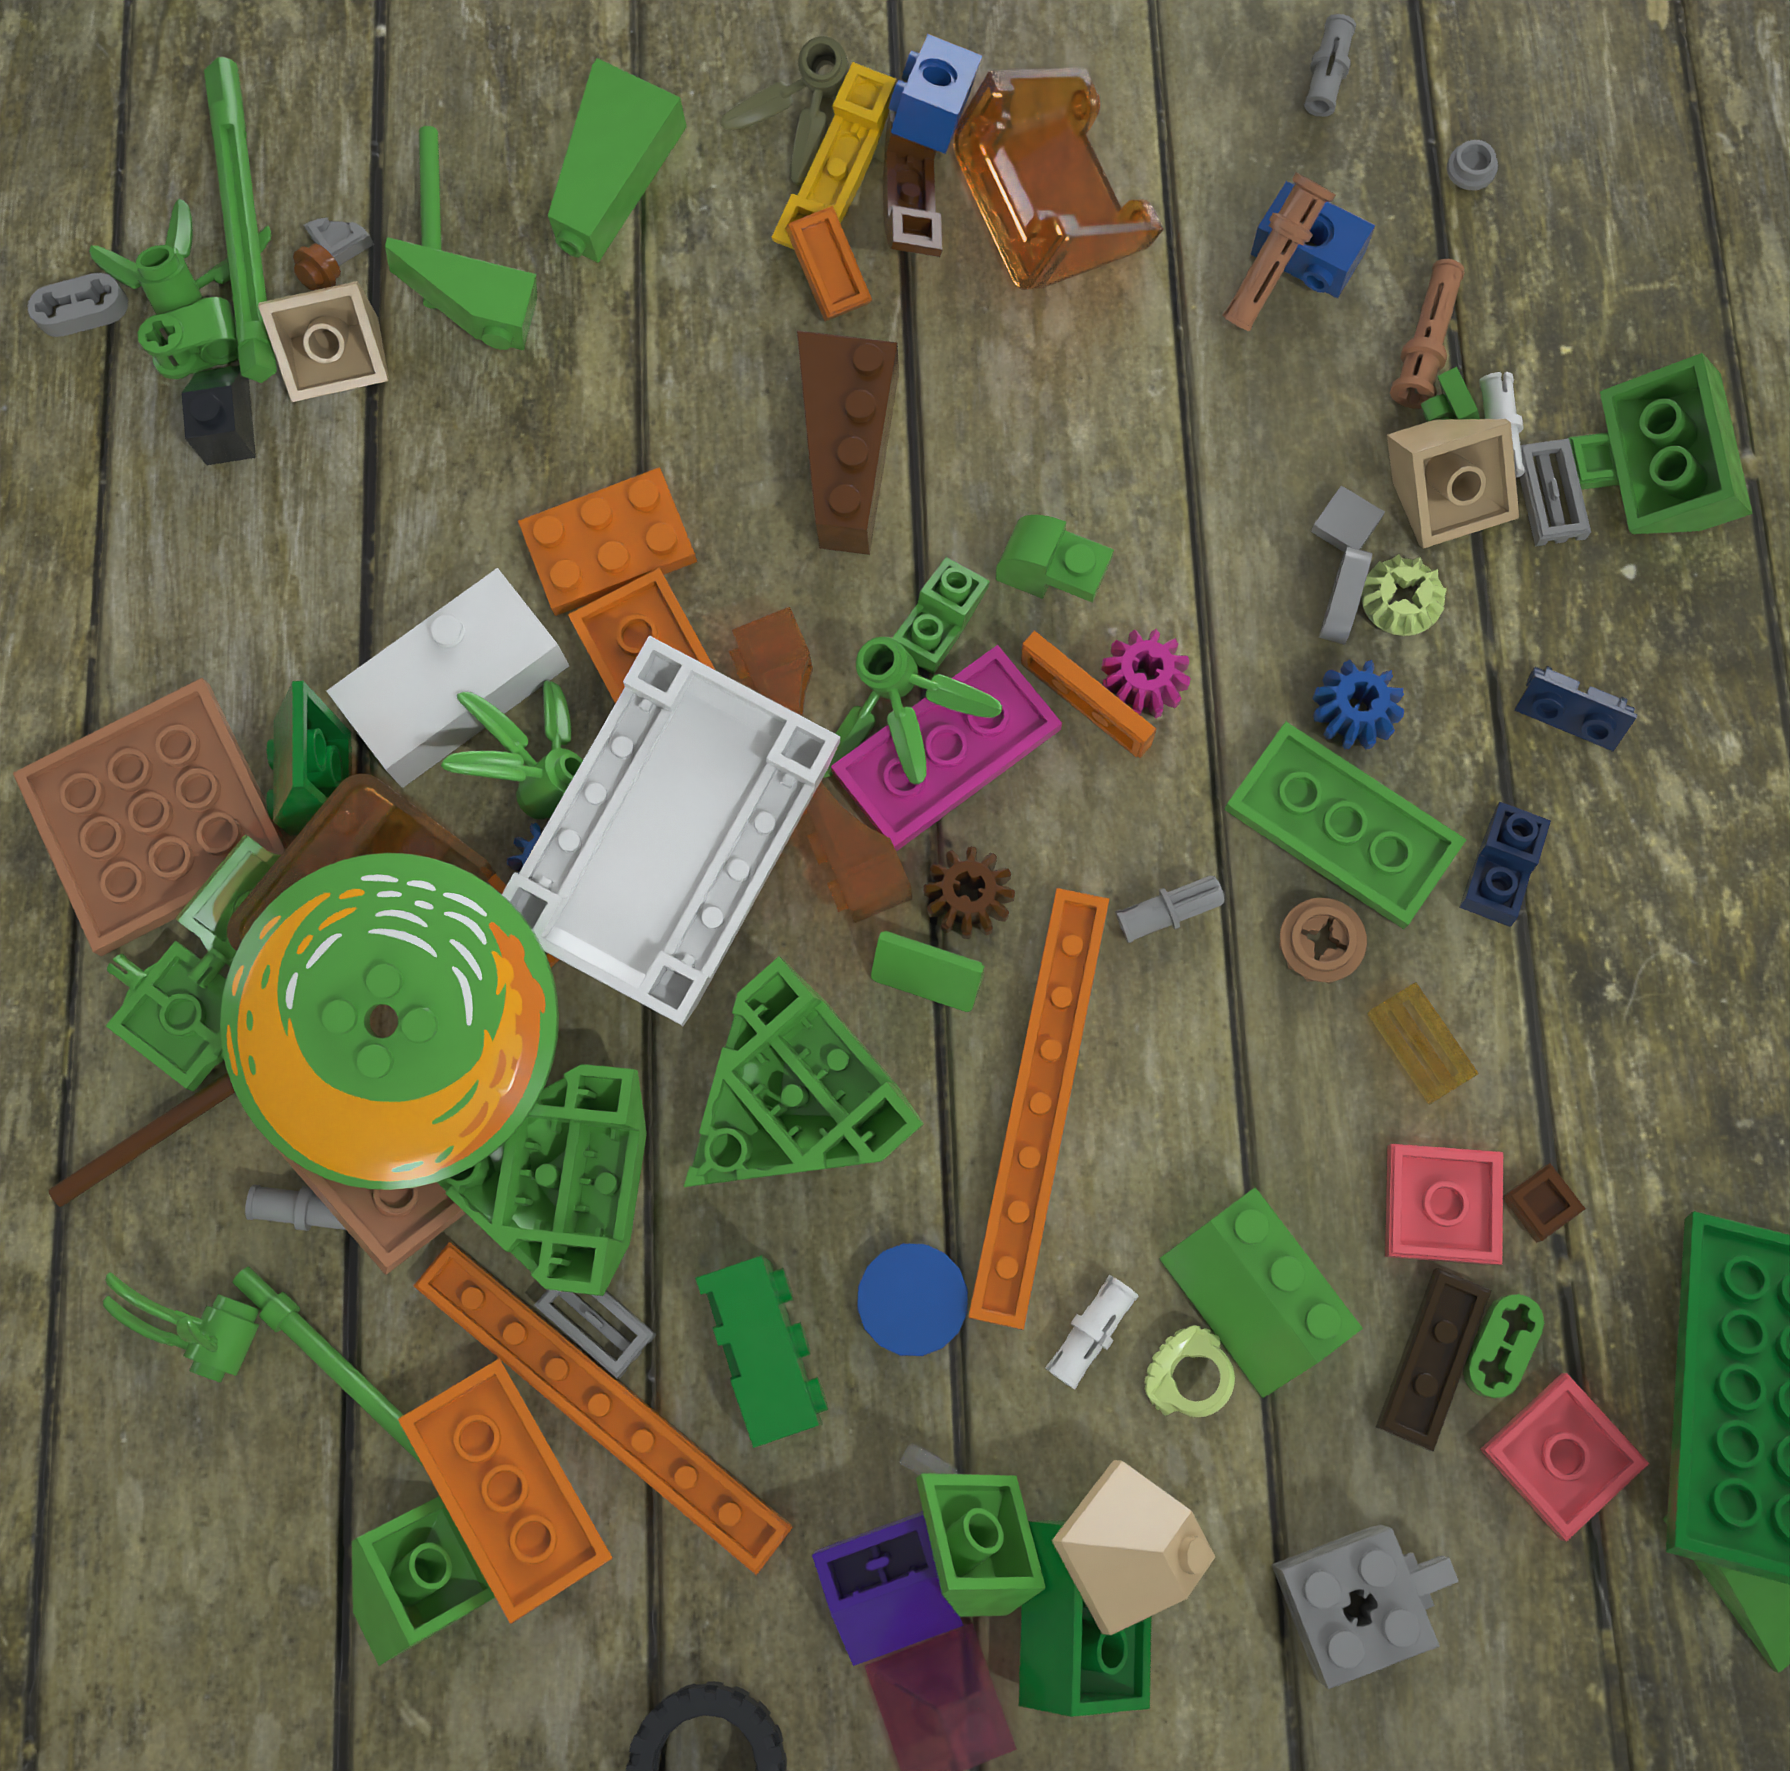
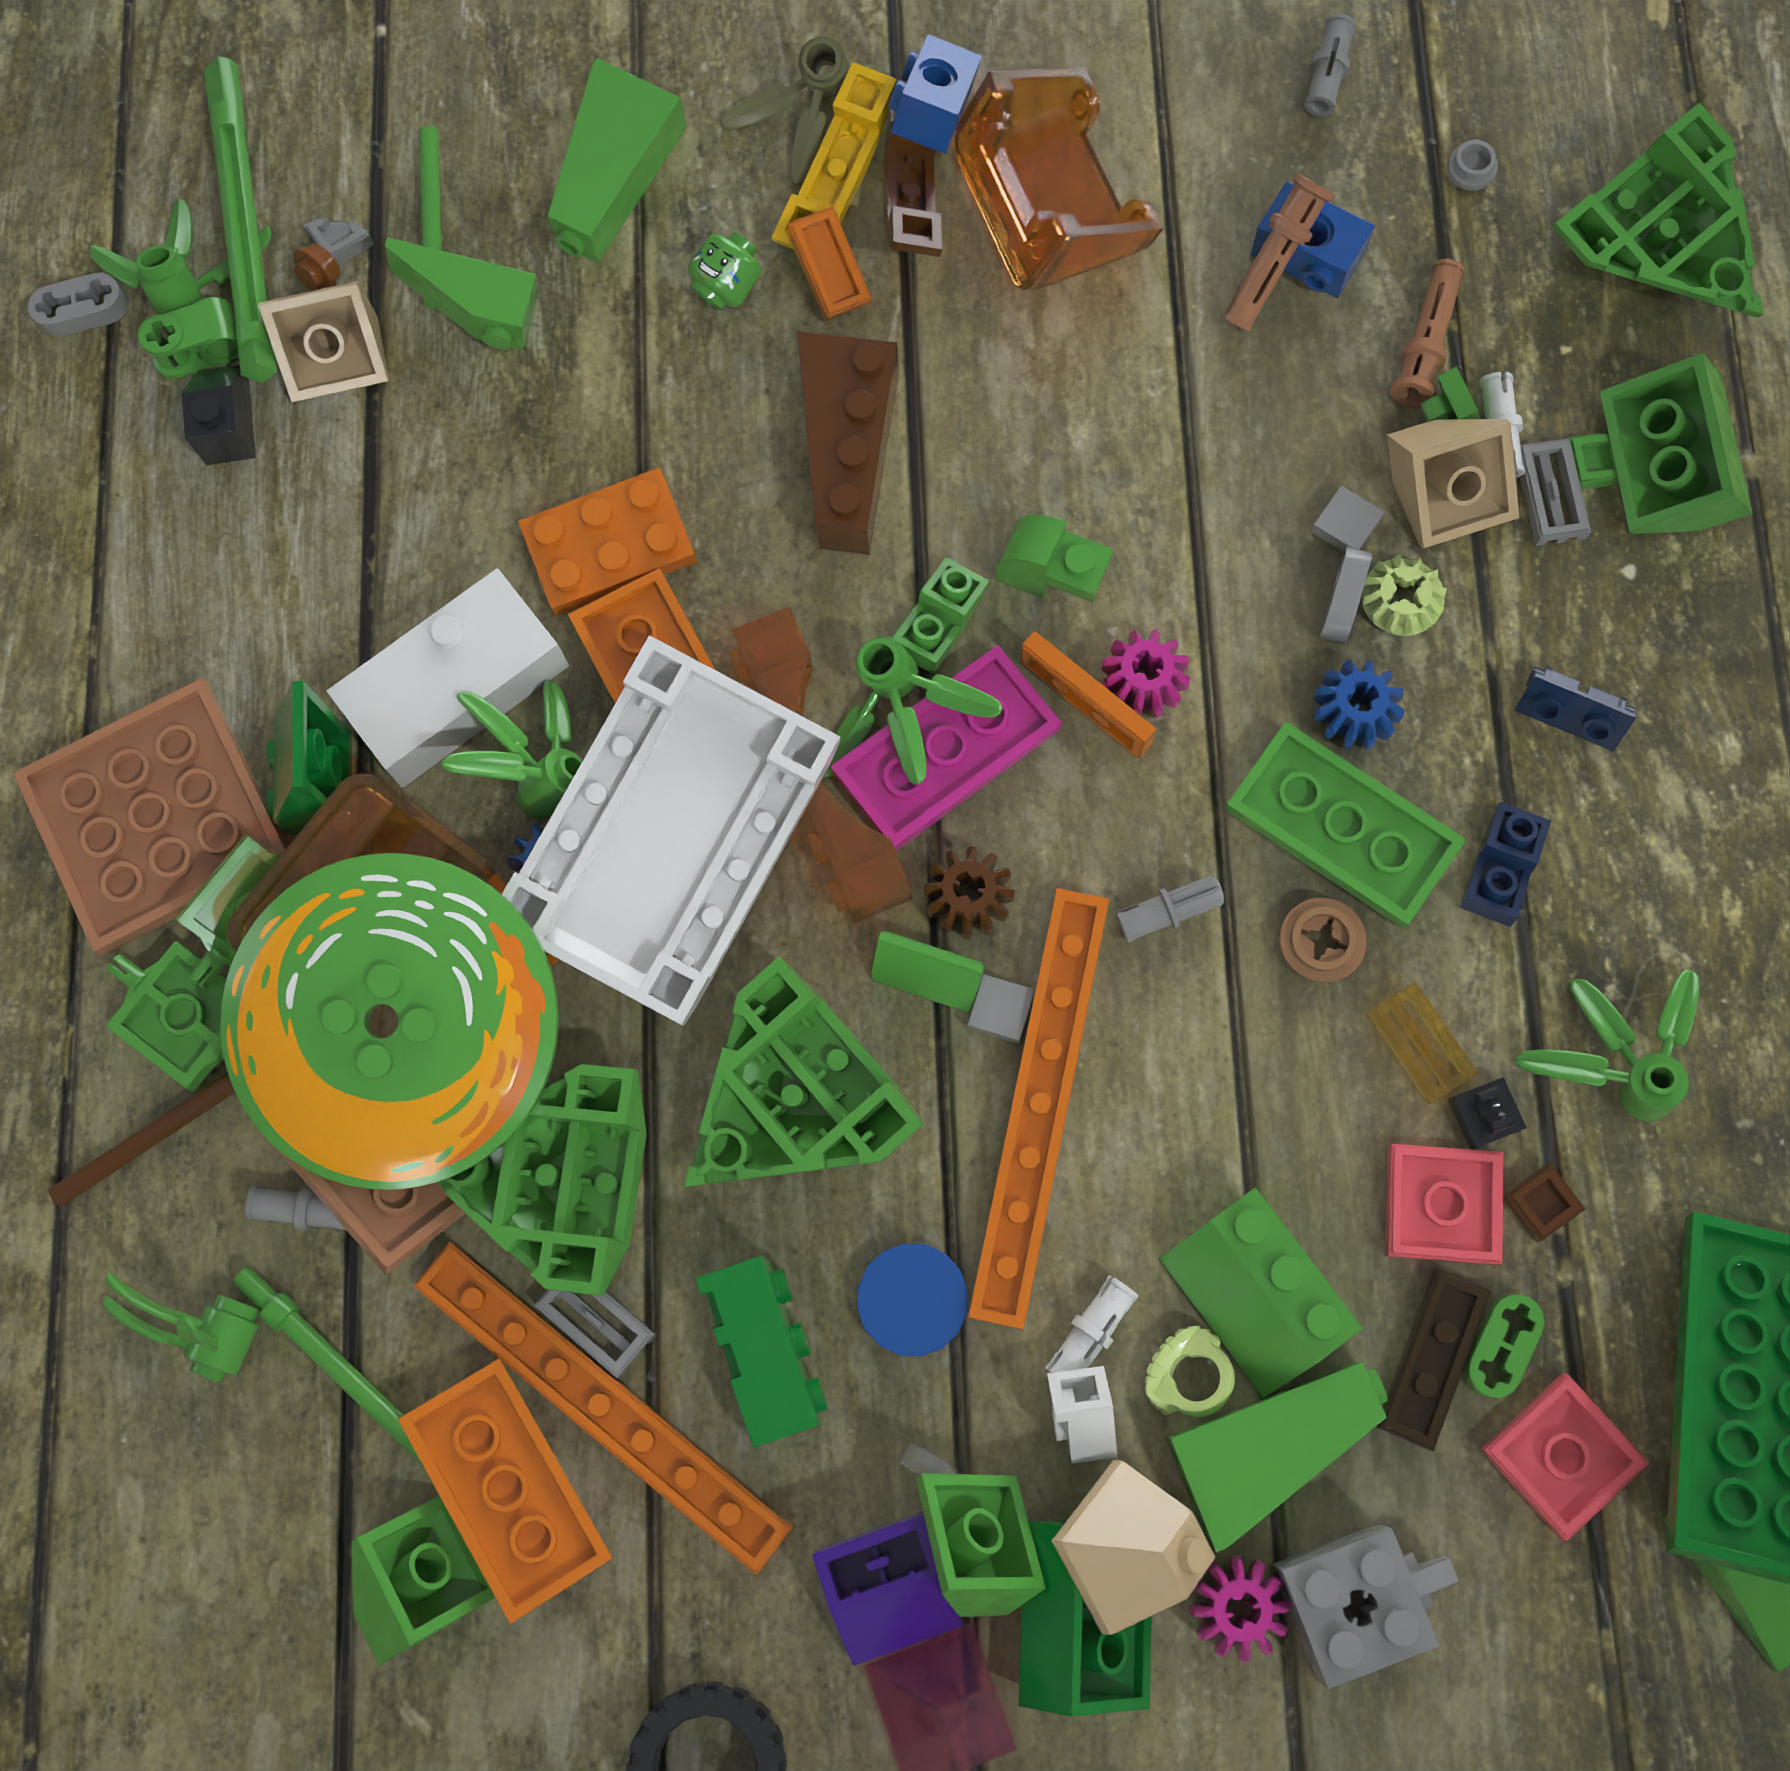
(724, 270): none -> bright green head
(1001, 1008): none -> light grey tile
(1083, 1413): none -> white brick
(1243, 1629): none -> dark pink gear
(1267, 1450): none -> bright green slope
(1487, 1113): none -> black tile
(1656, 1080): none -> bright green plant
(1673, 219): none -> bright green wedge

